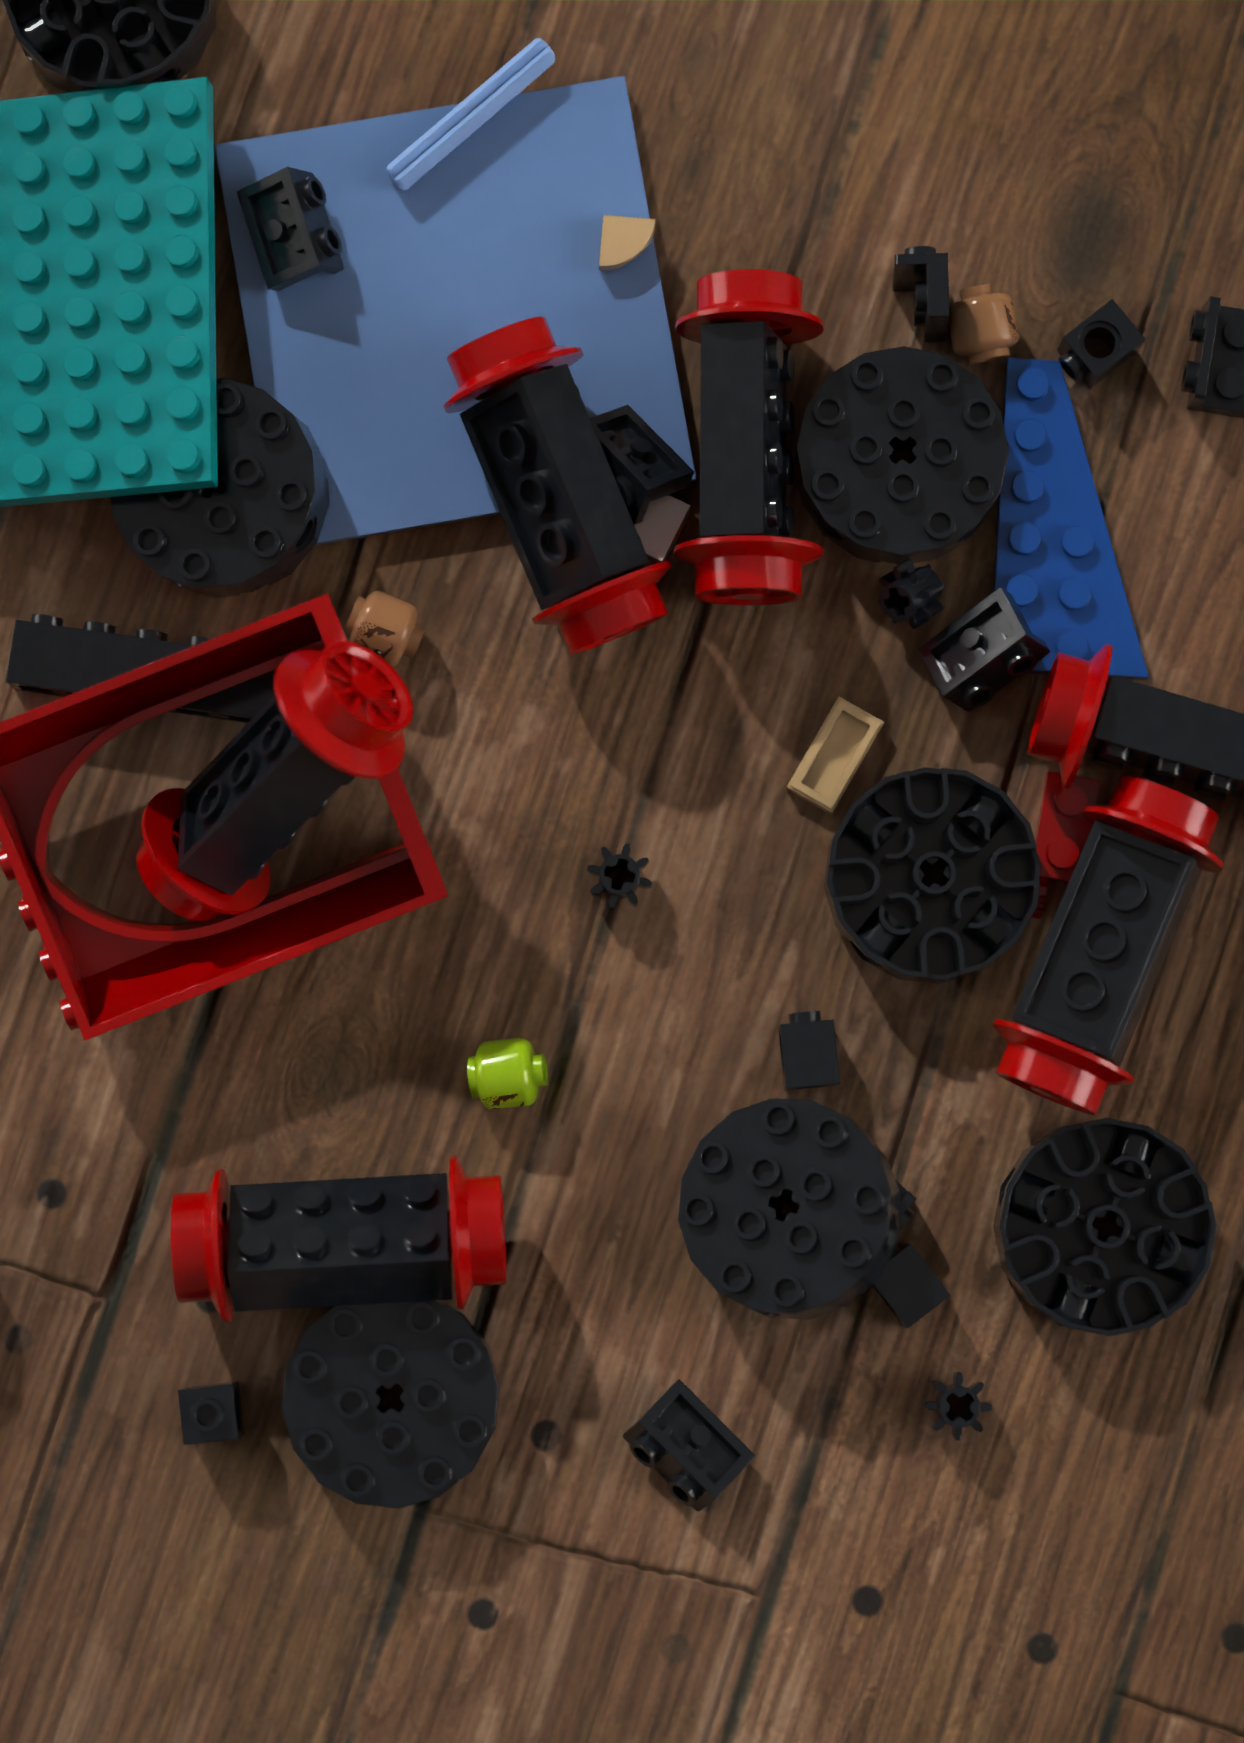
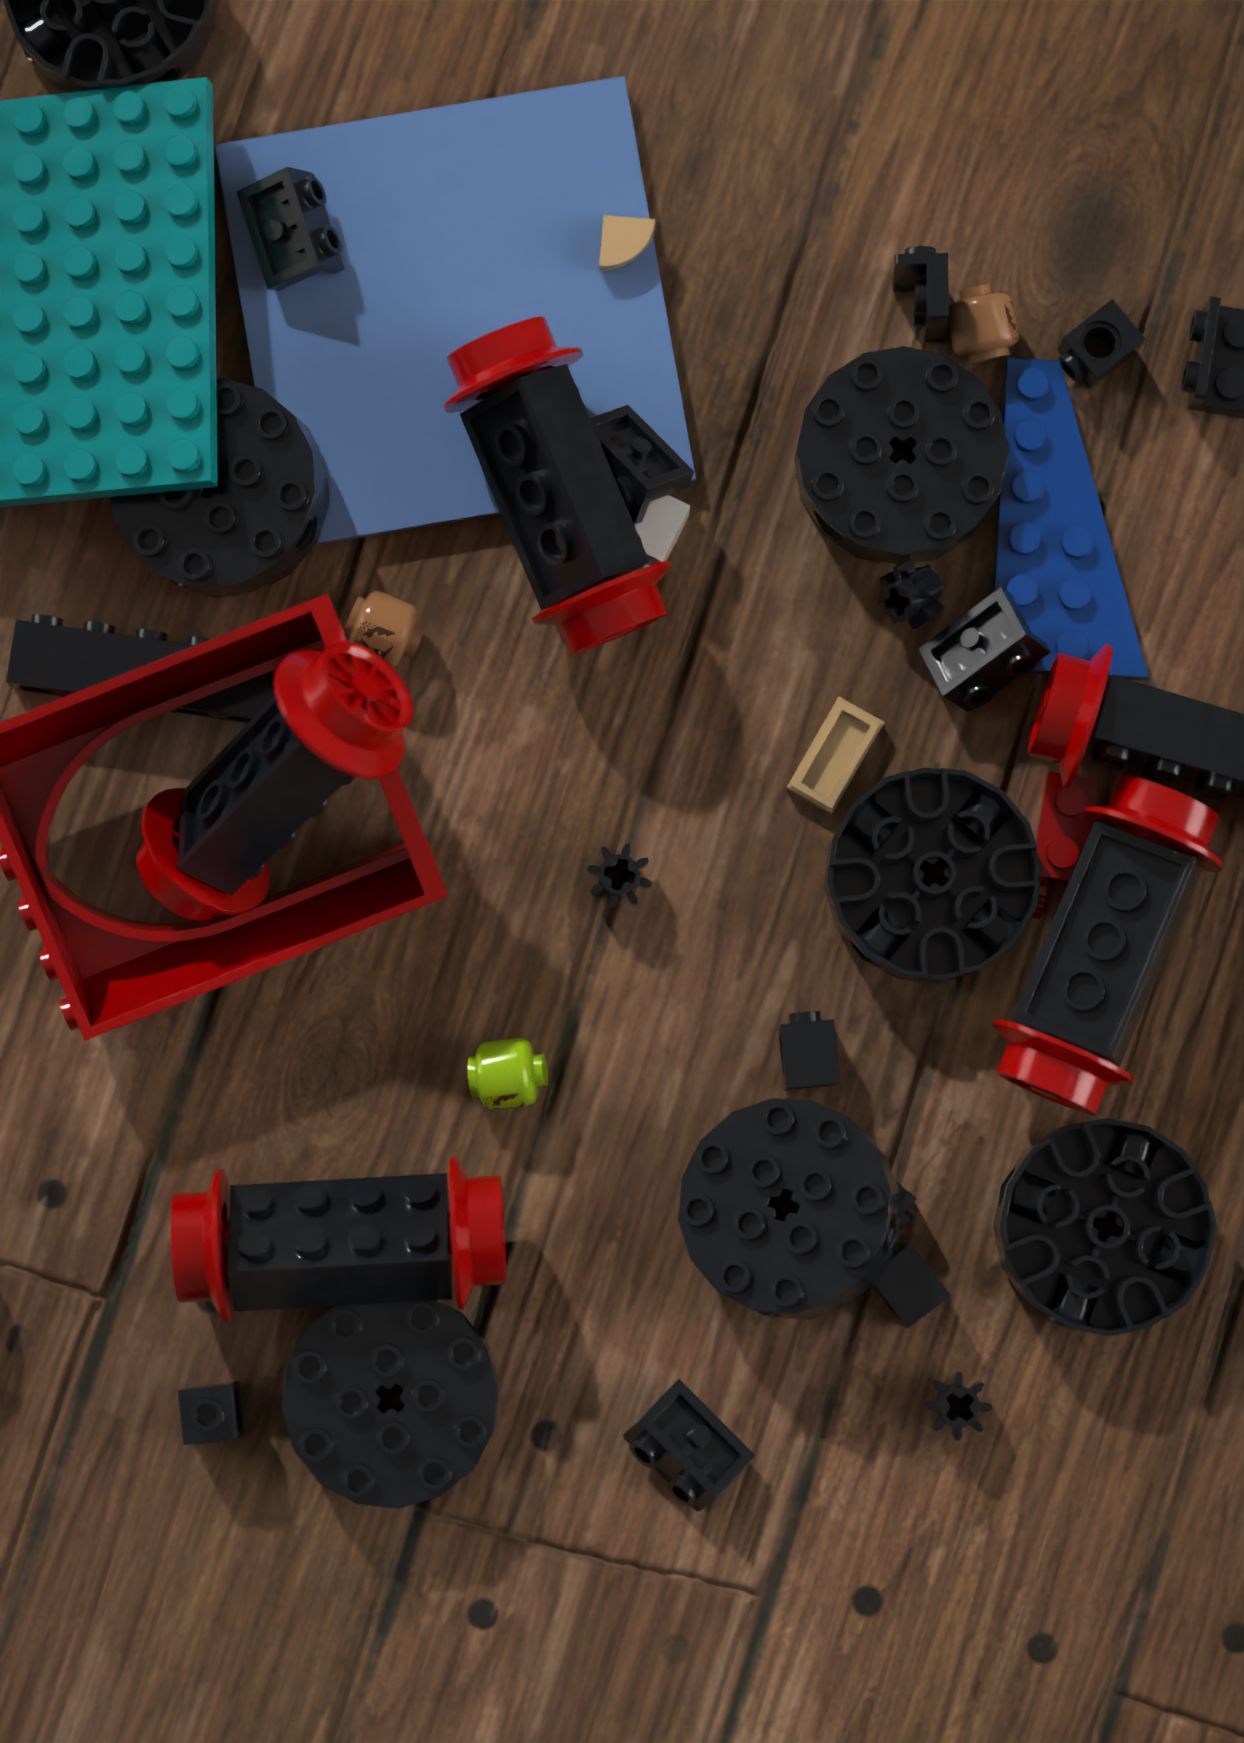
(471, 114): light blue axle -> none
(744, 418): brick -> none

